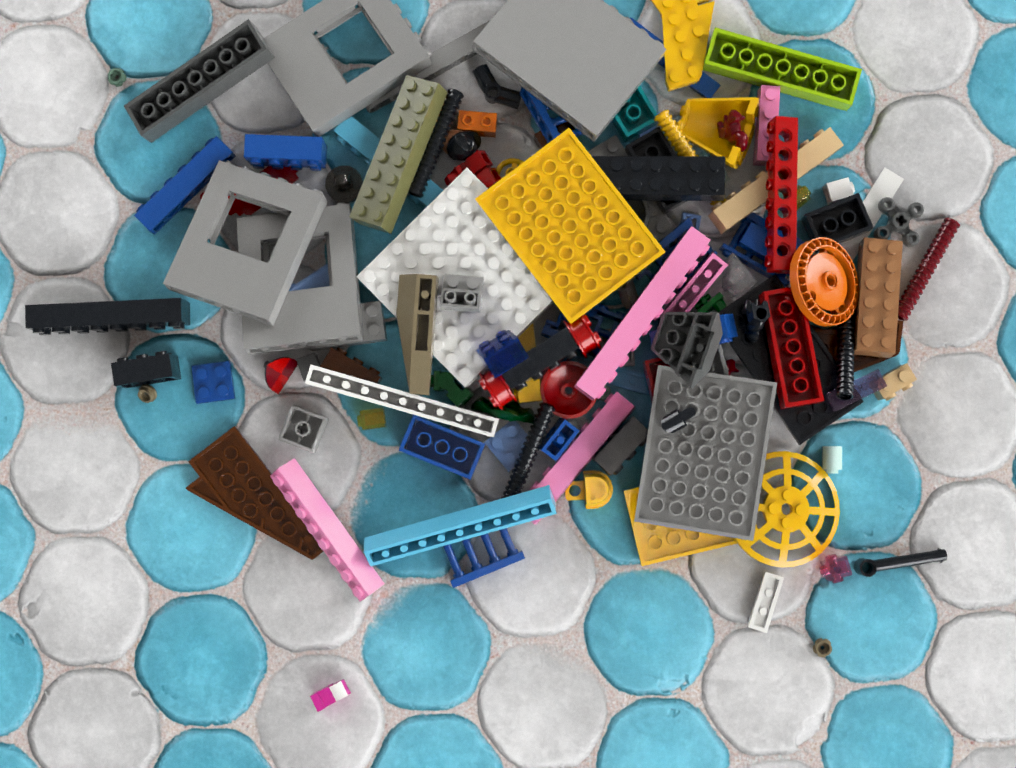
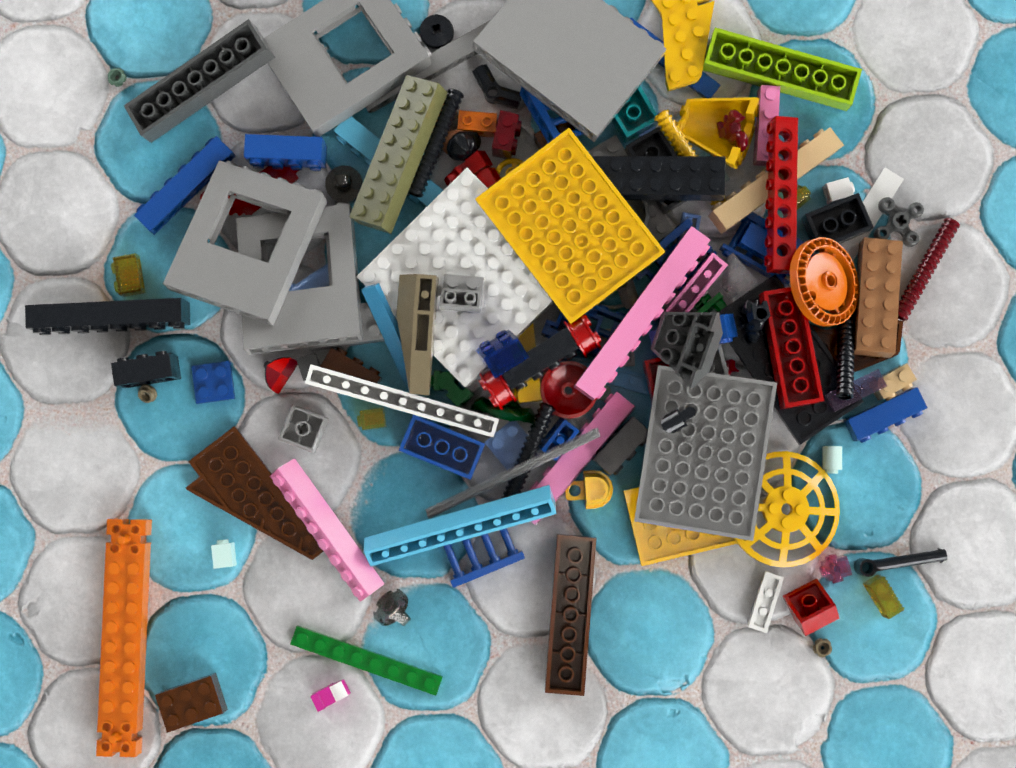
(124, 637): none -> orange brick
(128, 275): none -> clear yellow brick
(191, 702): none -> reddish brown brick
(223, 554): none -> light aqua brick
(366, 660): none -> green plate
(387, 325): none -> dark azure tile
(392, 608): none -> clear smoke tile
(438, 40): none -> black piece
(505, 136): none -> dark red brick
(516, 471): none -> light grey axle
(570, 615): none -> reddish brown brick
(811, 607): none -> red slope
(883, 596): none -> clear yellow brick
(886, 414): none -> blue brick

